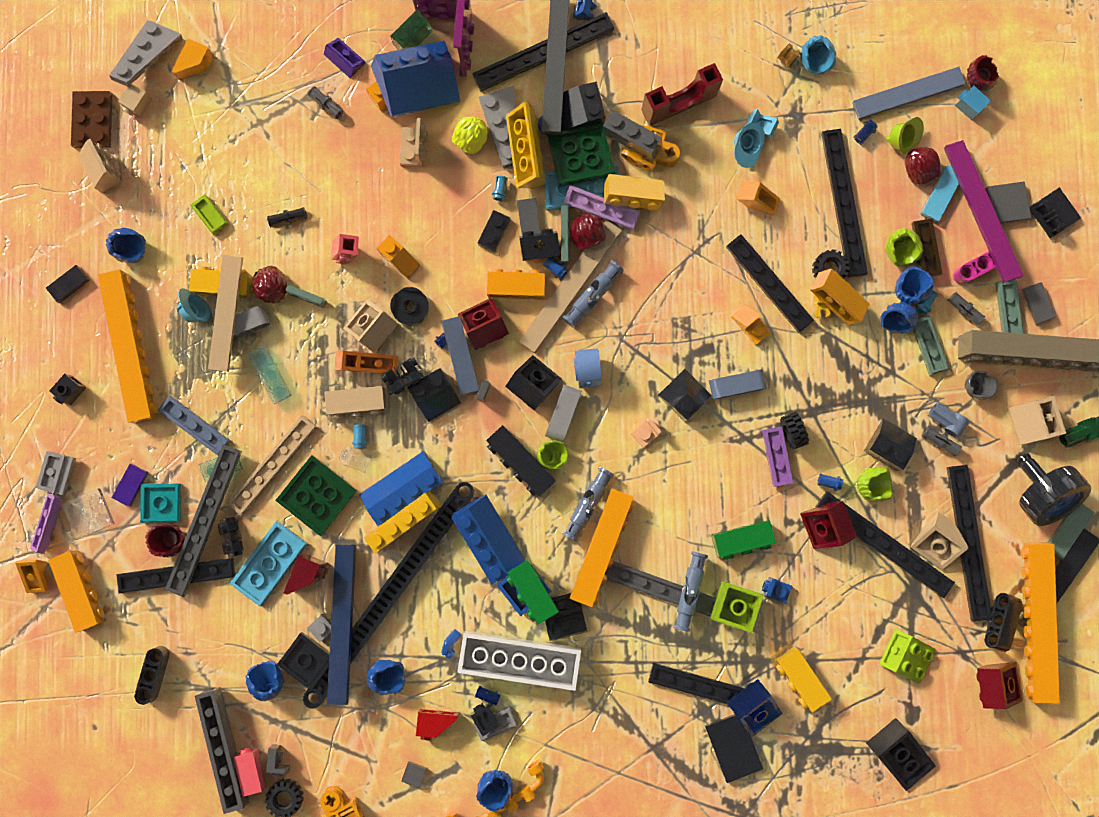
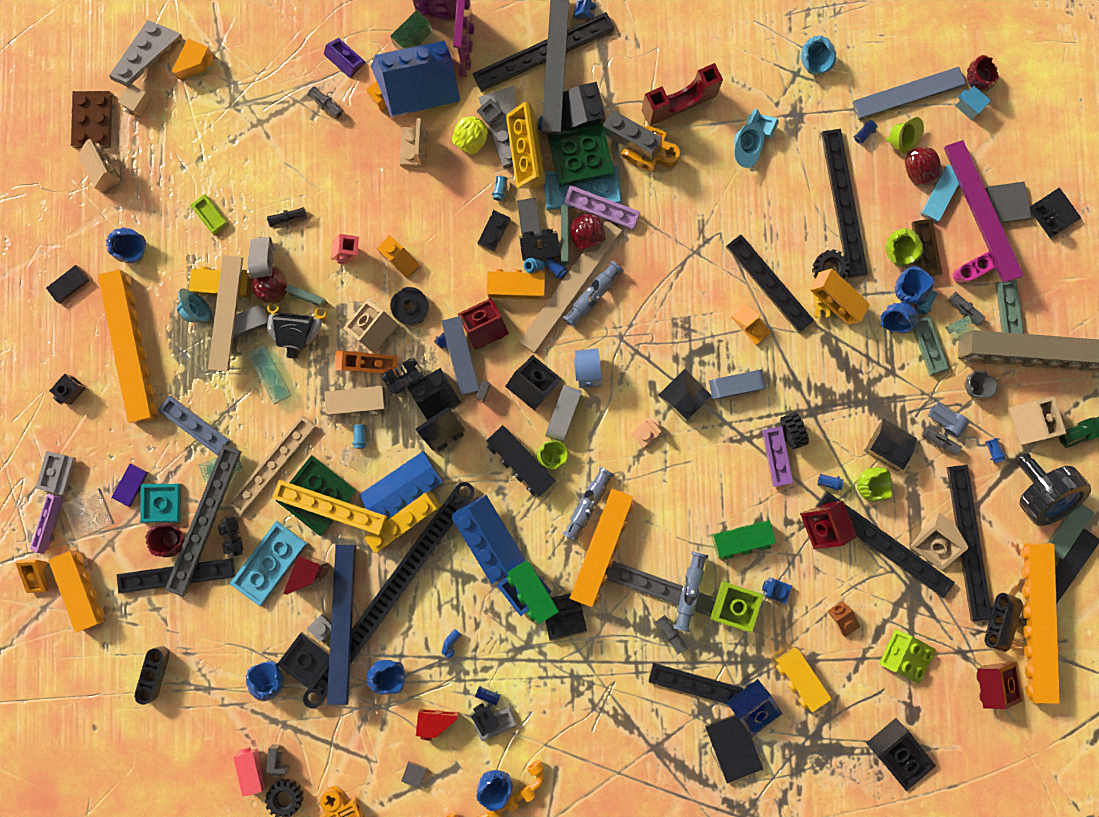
(220, 748): dark grey brick -> none
(260, 257): none -> light grey beam
(293, 330): none -> black torso
(330, 507): none -> yellow plate
(441, 430): none -> black slope
(490, 112): none -> dark grey tile
(519, 660): white brick -> none
(532, 265): none -> dark azure pin
(634, 192): yellow brick -> none
(671, 634): none -> dark grey pin
(758, 197): light orange slope -> none
(789, 55): pearl gold wheel -> none
(844, 618): none -> dark orange bracket
(959, 326): none -> clear light blue plate
(995, 450): none -> blue pin
(1038, 303): dark grey tile -> none

